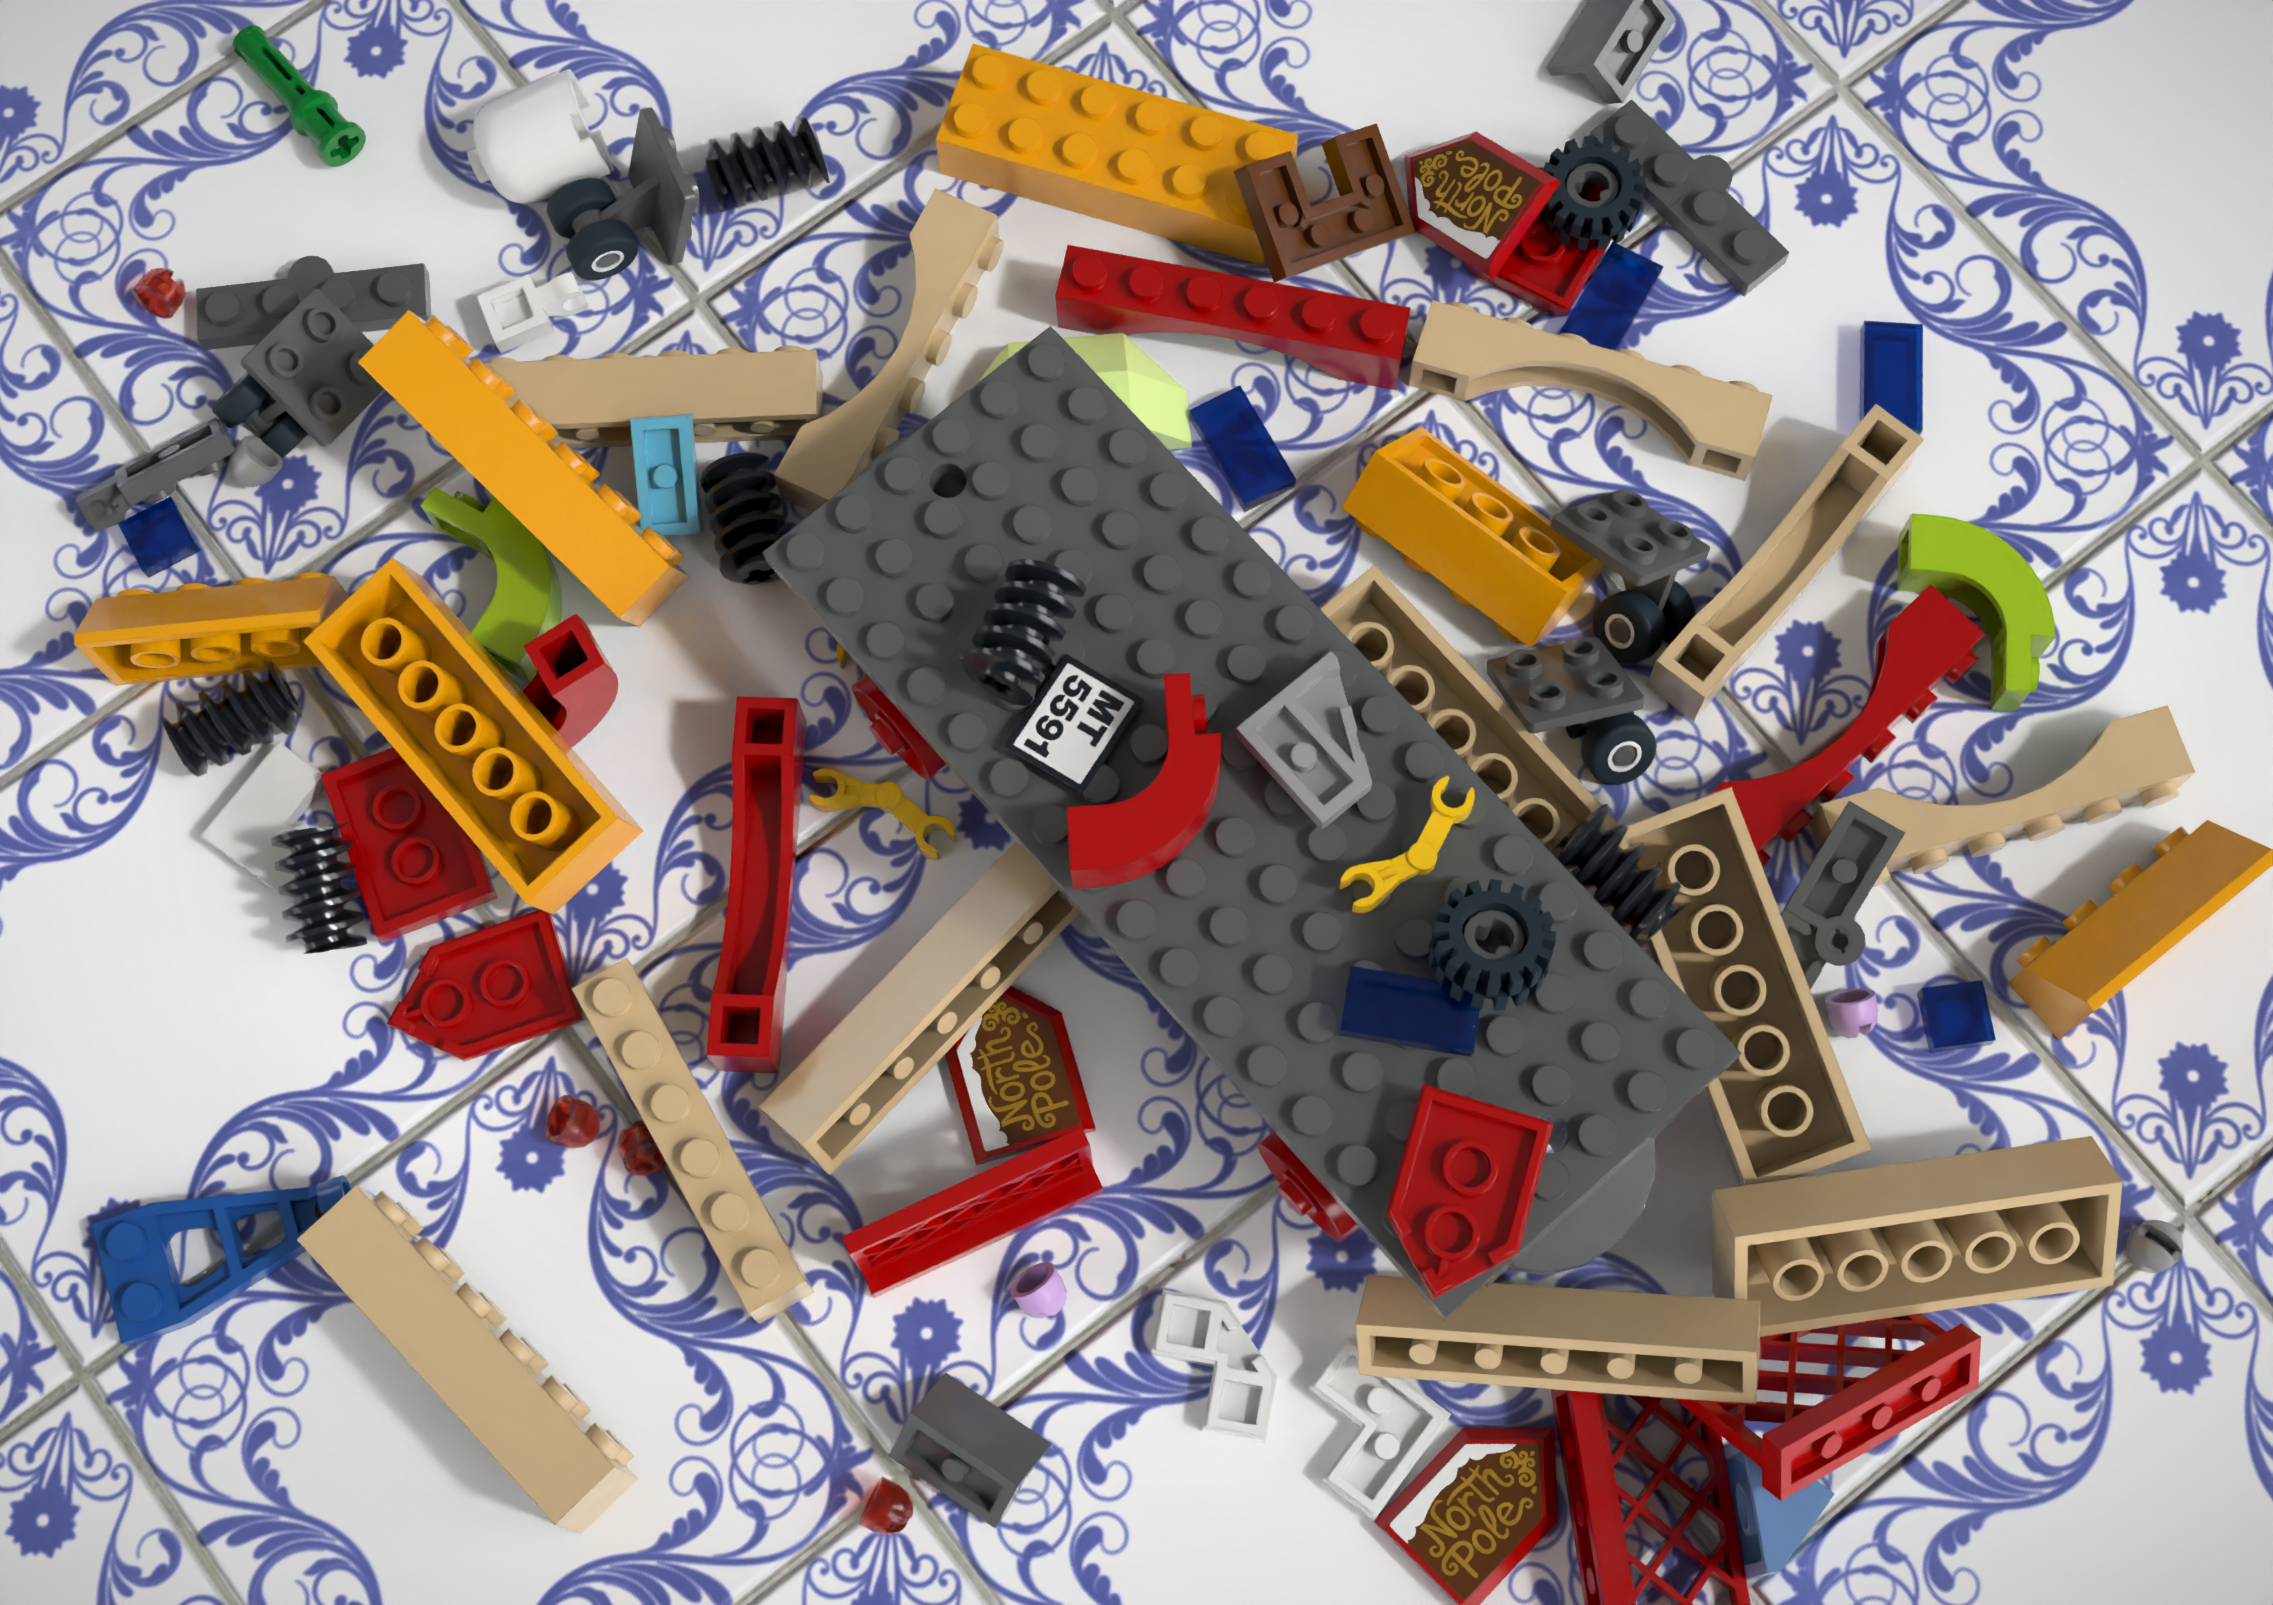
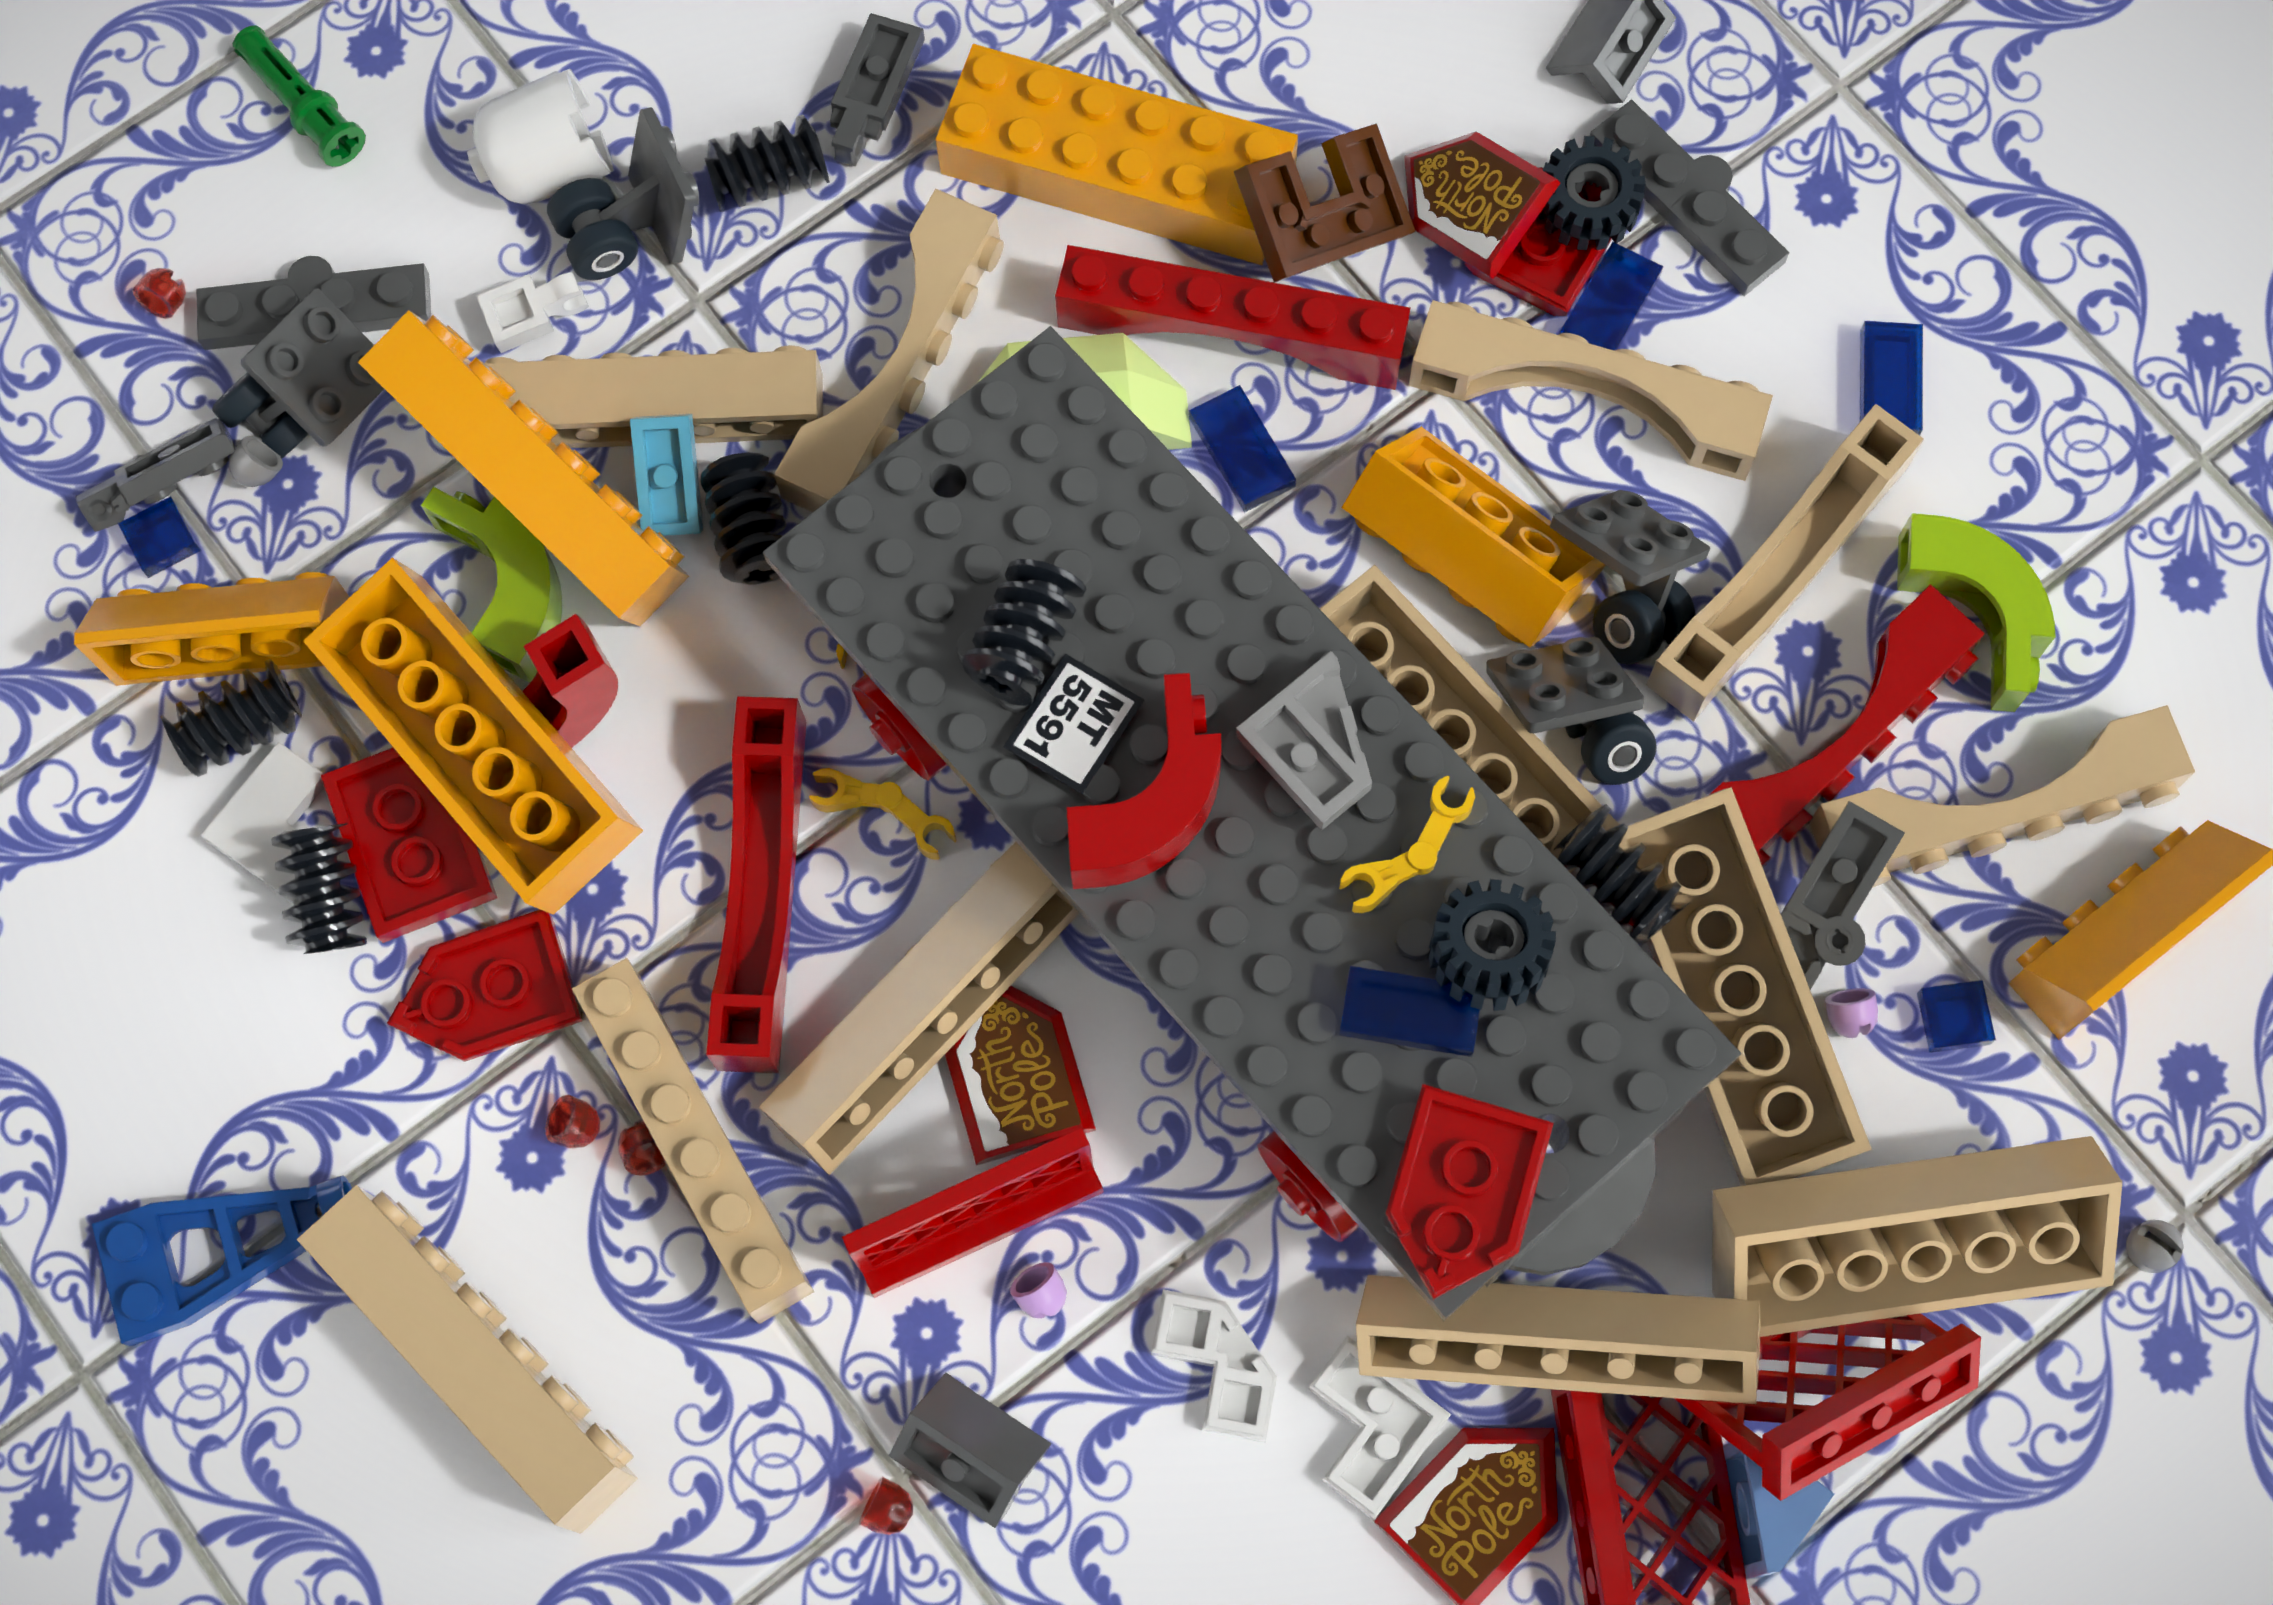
(872, 84): none -> dark grey hinge

